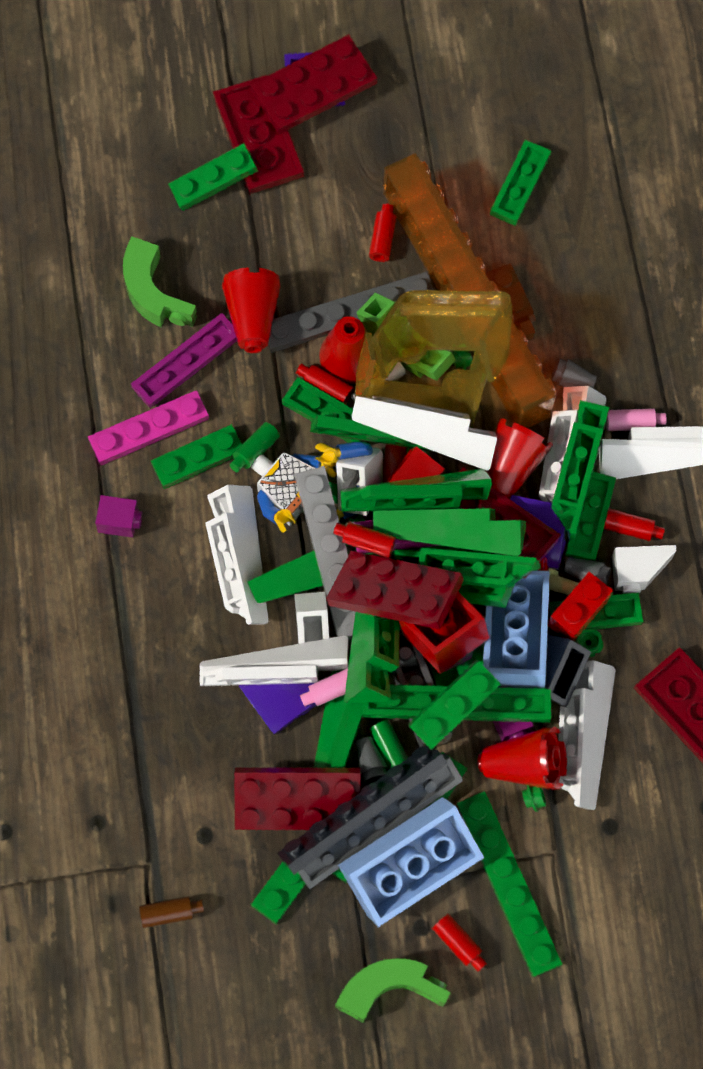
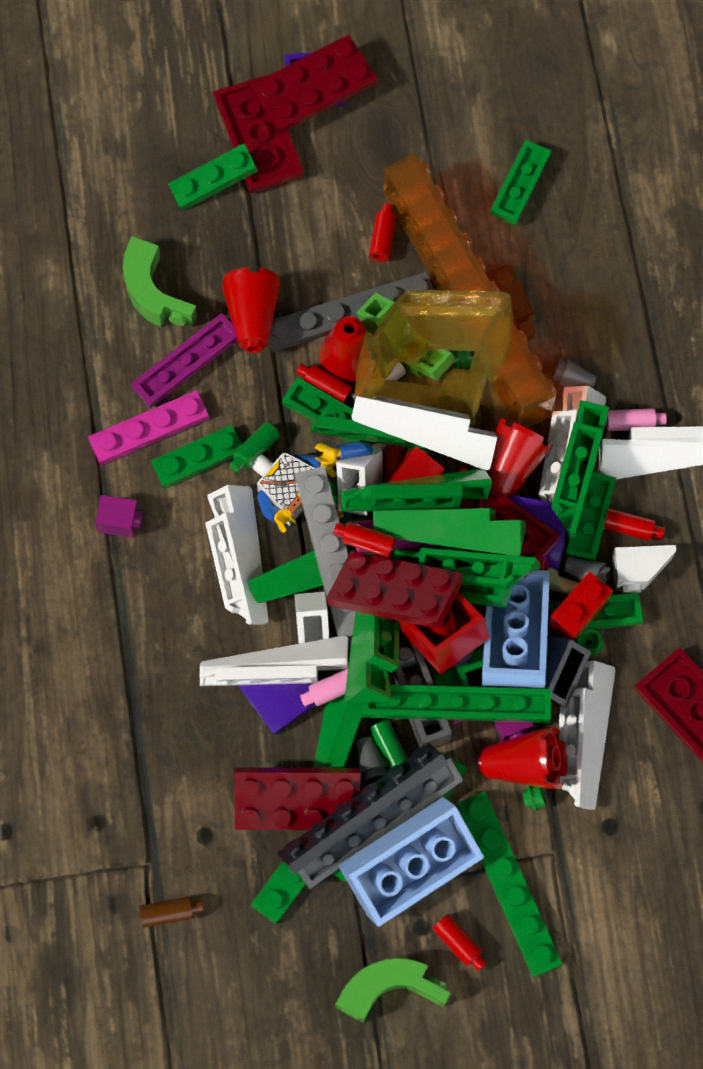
(454, 704): green brick -> none

